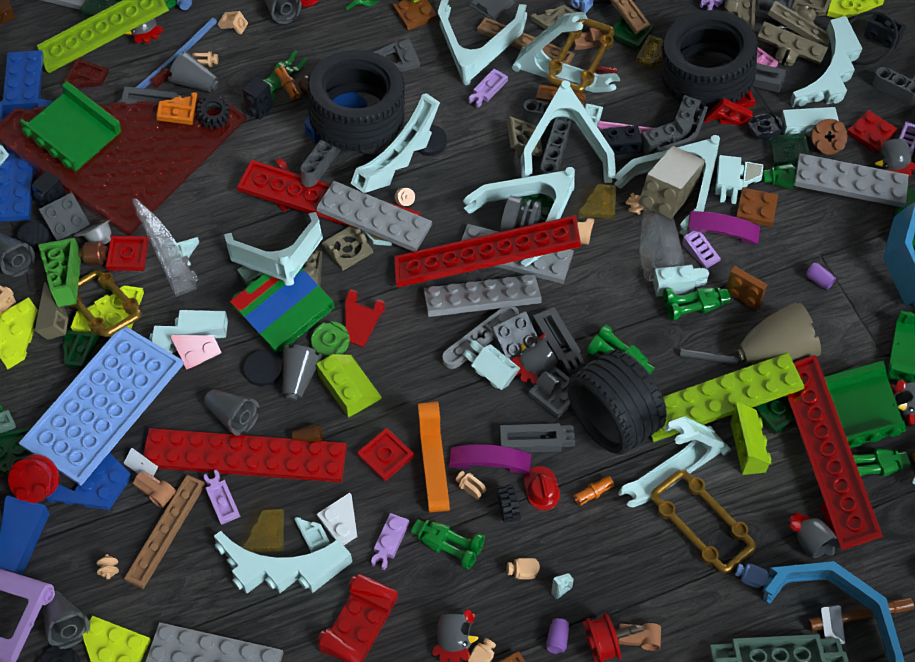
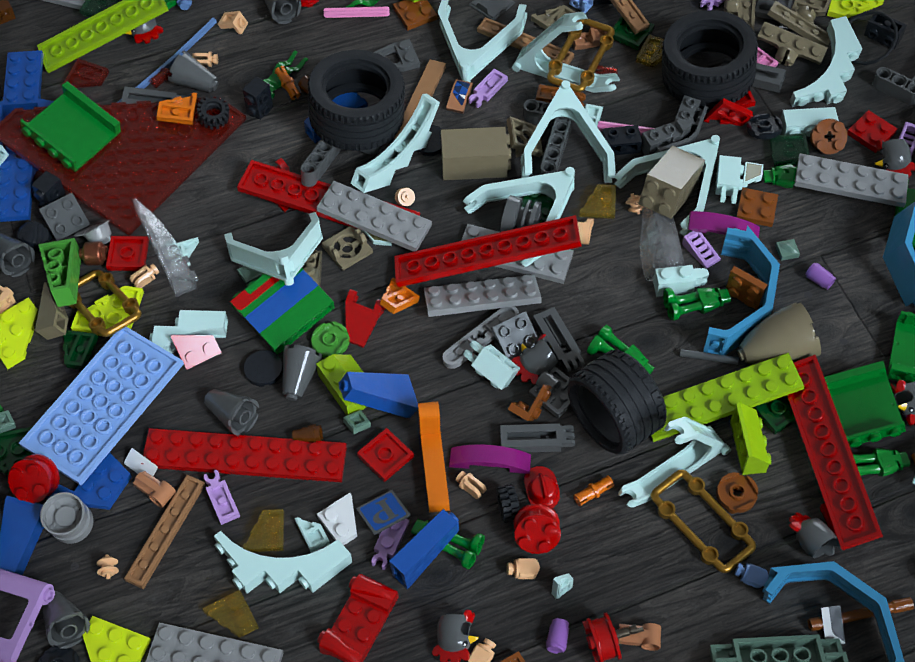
(66, 518): none -> light grey wheel
(144, 276): none -> light nougat arm
(233, 614): none -> clear yellow wing
(347, 12): none -> bright pink axle
(357, 422): none -> sand green tile
(380, 391): none -> blue slope
(383, 512): none -> piece
(398, 298): none -> orange wing
(424, 548): none -> blue slope
(426, 85): none -> medium nougat tile
(459, 95): none -> slope
(475, 153): none -> dark tan brick
(522, 409): none -> dark orange bracket
(537, 528): none -> red wheel
(733, 503): none -> dark orange plate
(748, 247): none -> dark azure panel
(787, 249): none -> sand green tile

